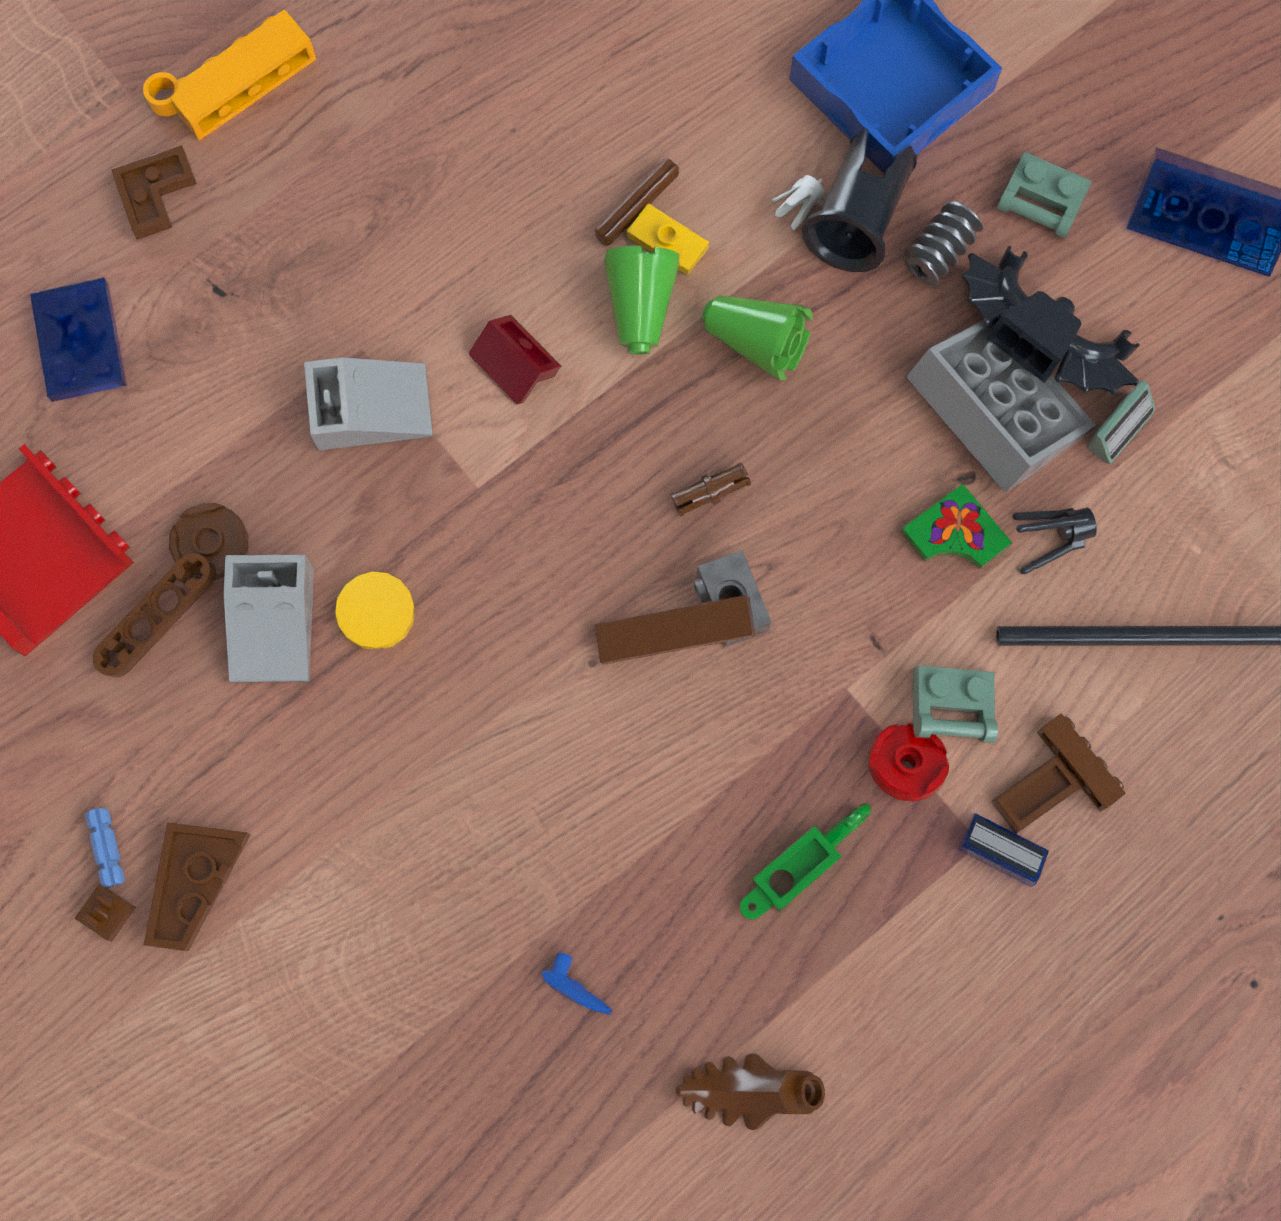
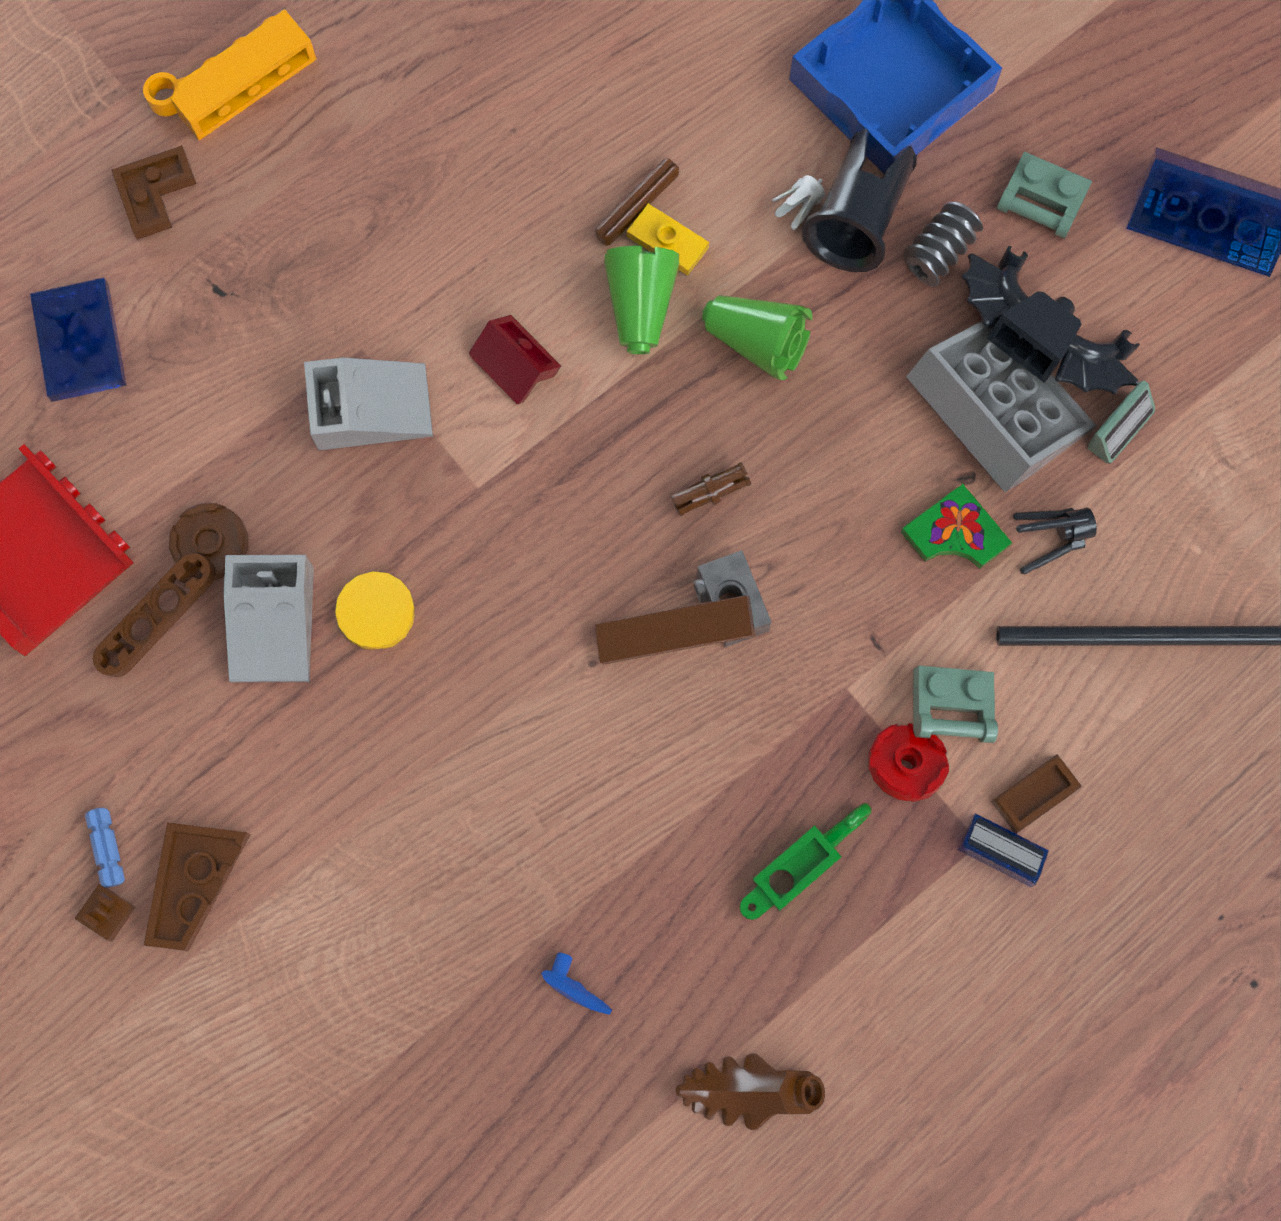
(1082, 762): reddish brown piece -> none

